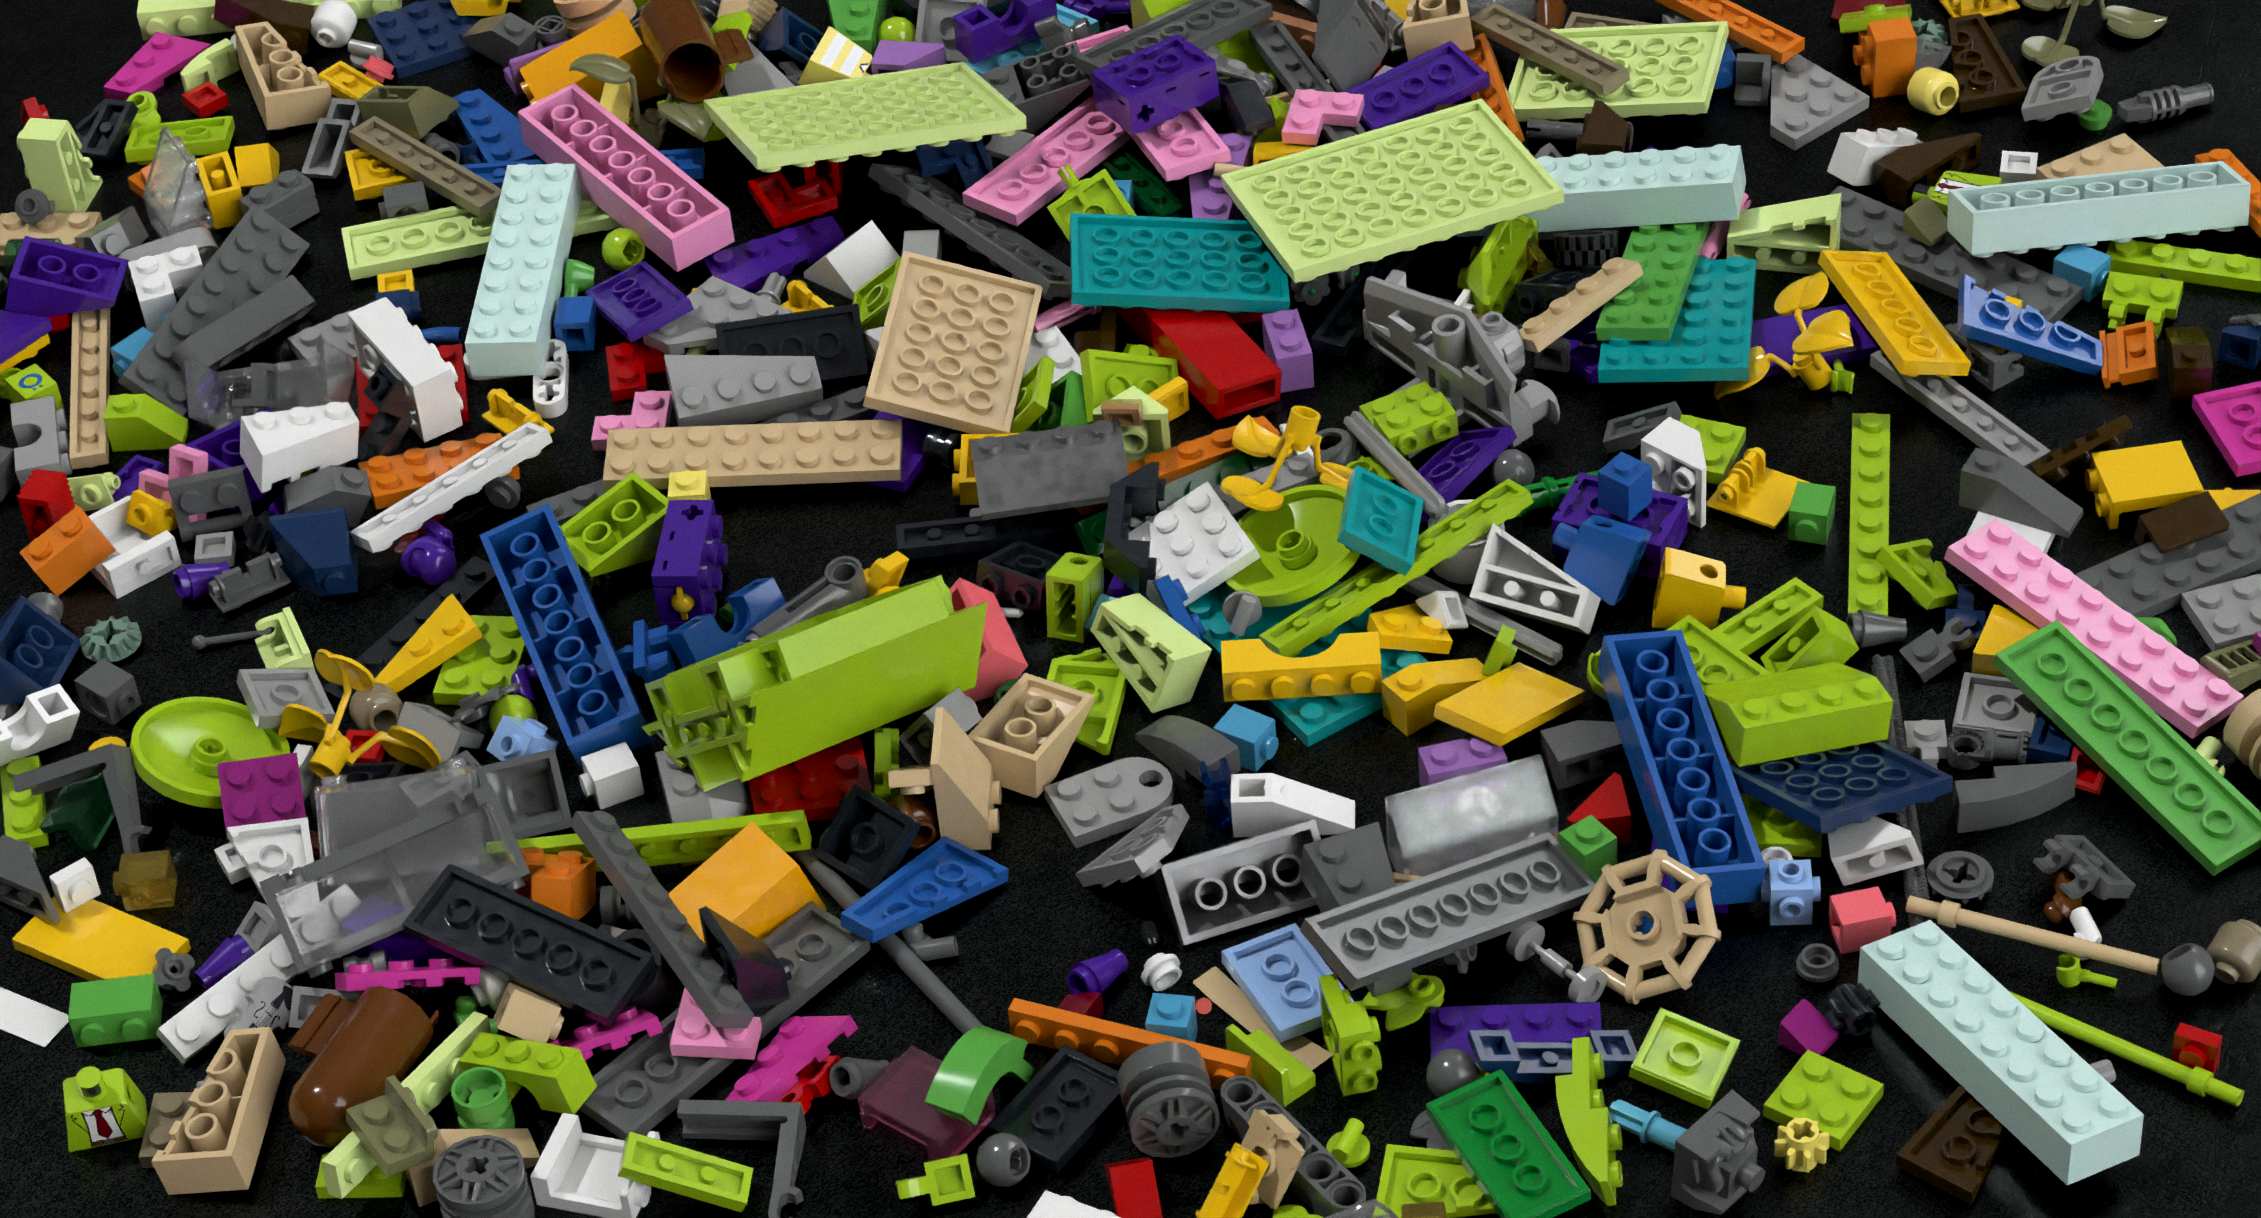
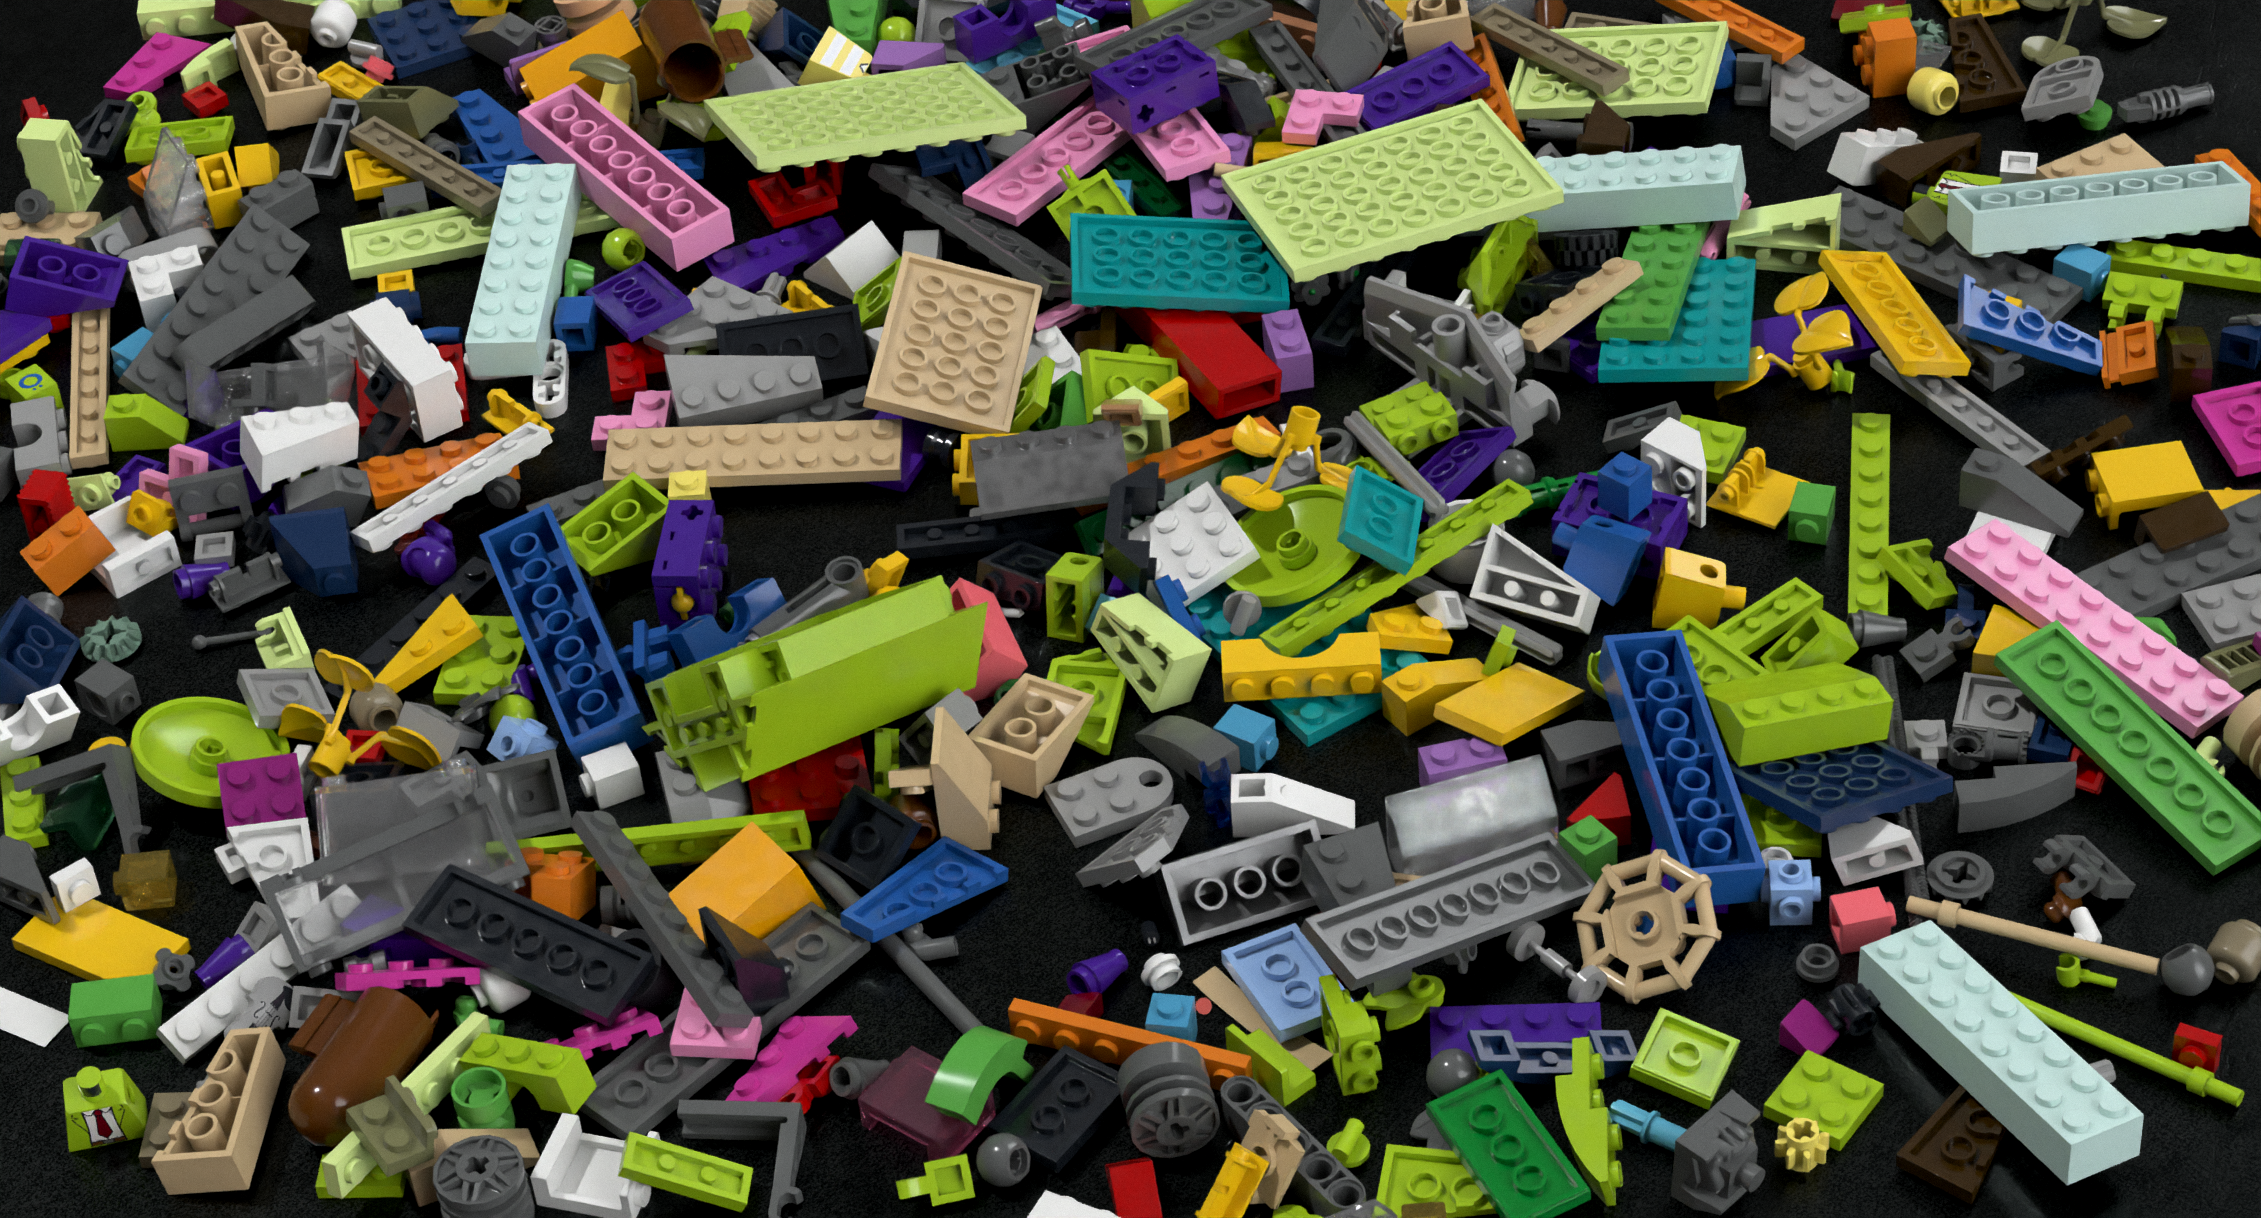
(528, 1015): tan brick -> none

